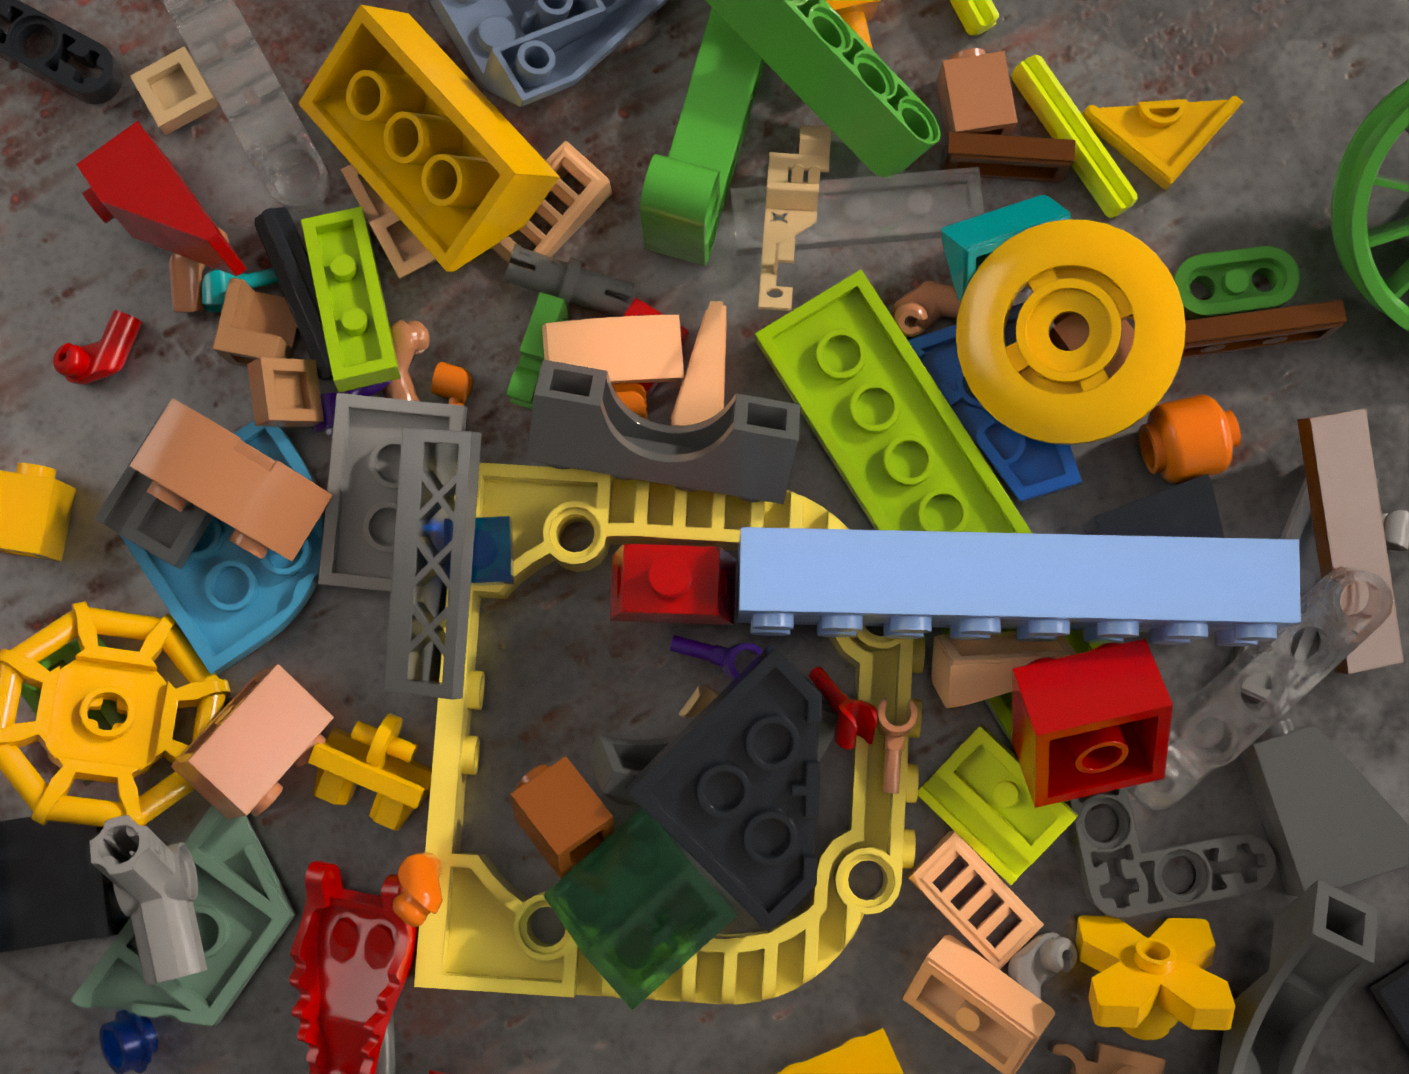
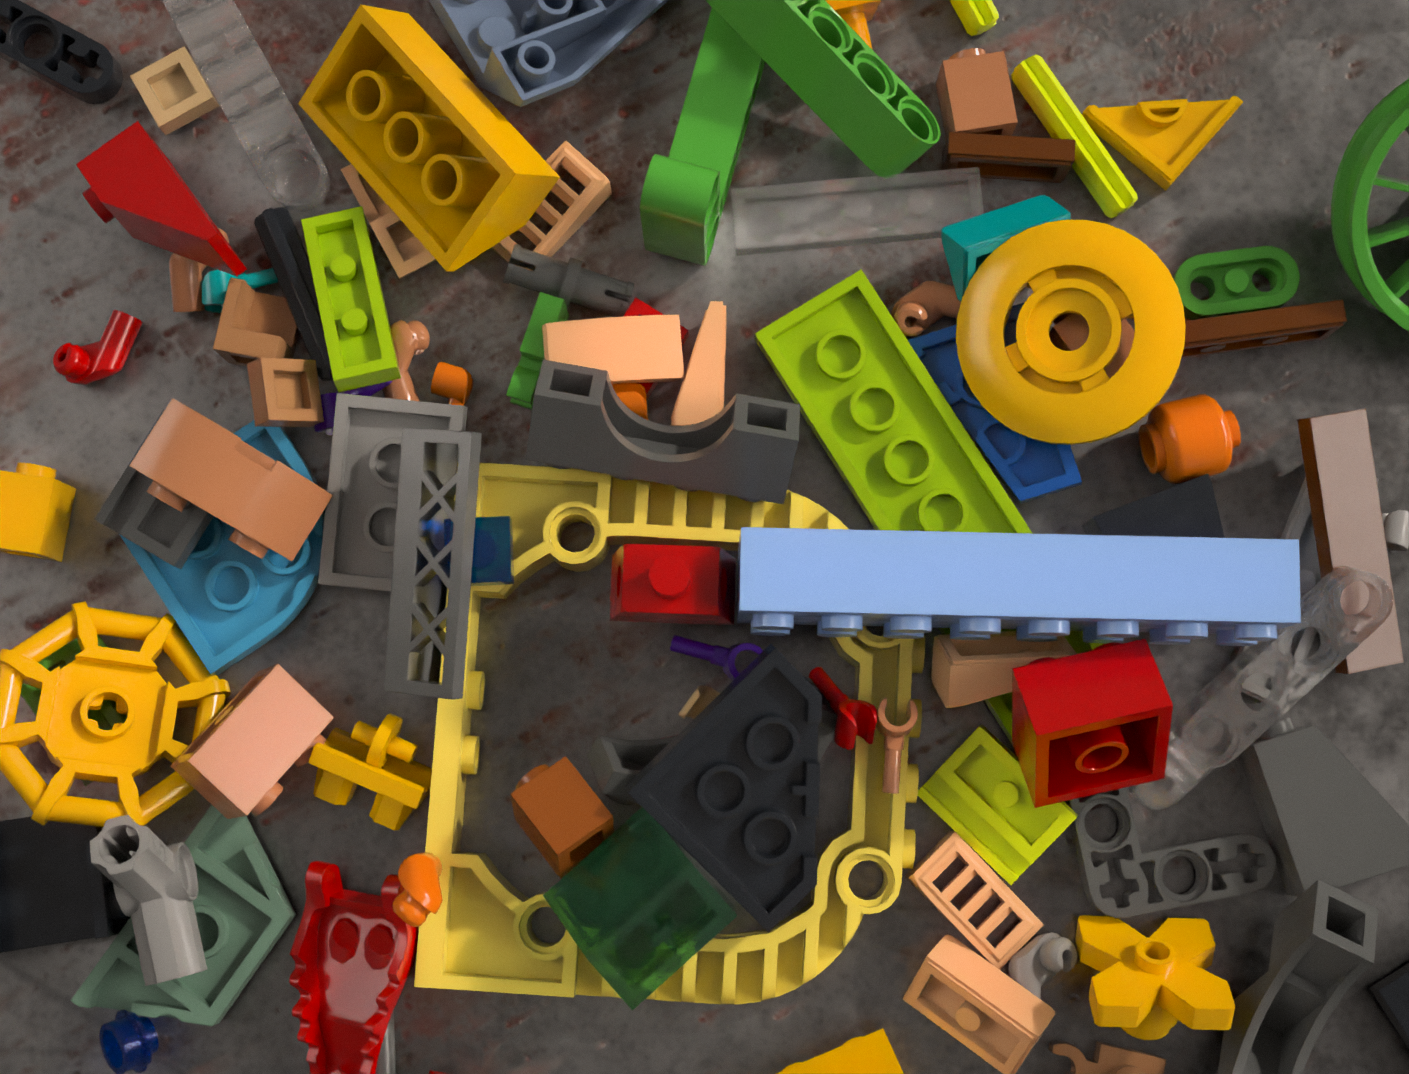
(796, 202): tan piece -> none

